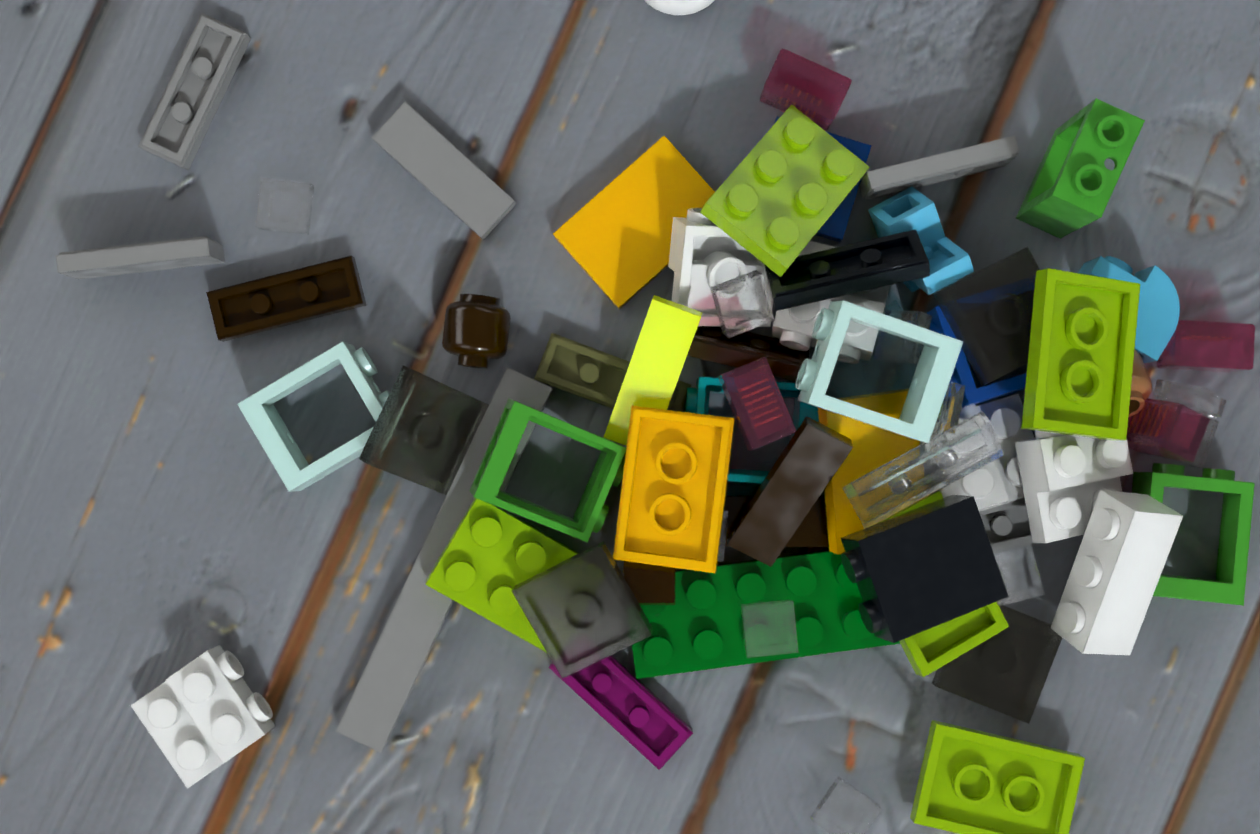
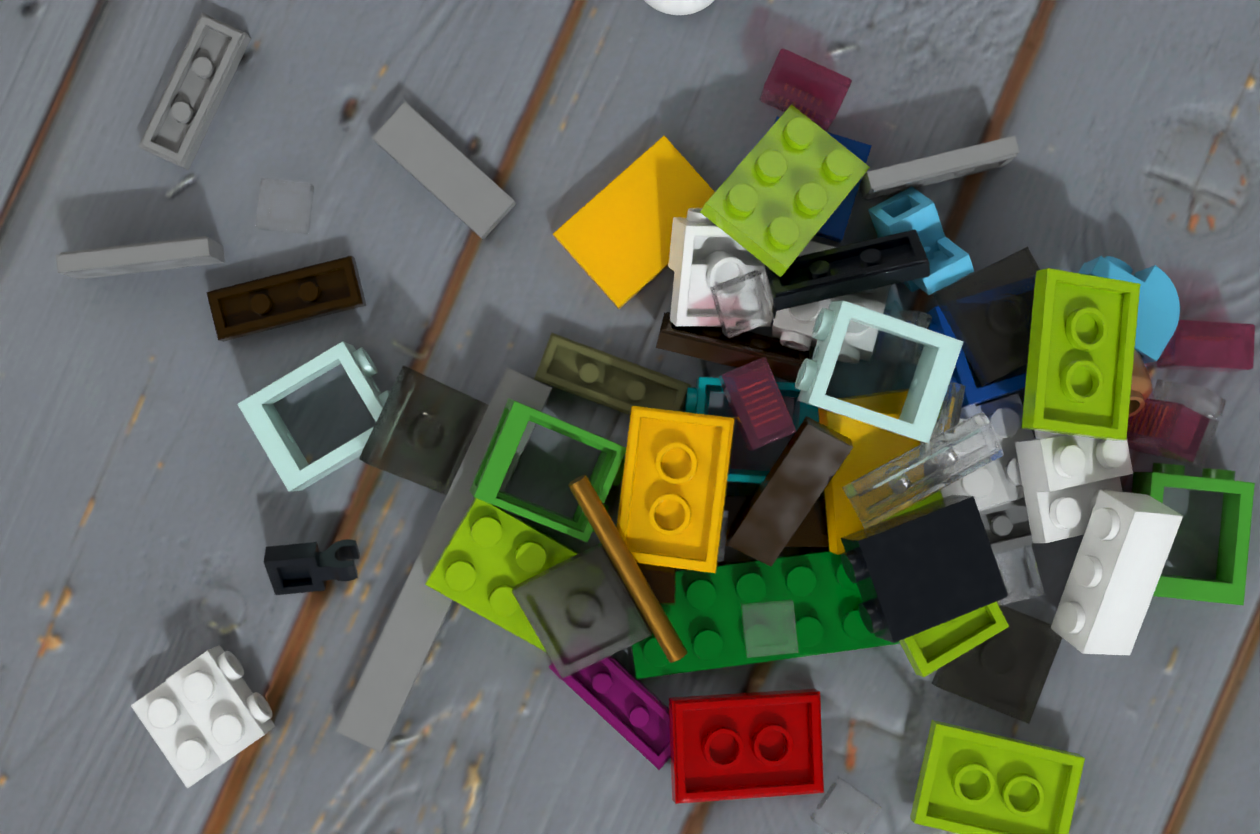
(306, 569): none -> black plate
(476, 330): dark brown head -> none
(627, 568): none -> pearl gold bar
(654, 363): neon yellow tile -> none
(746, 745): none -> red tile
(1072, 177): bright green window -> none

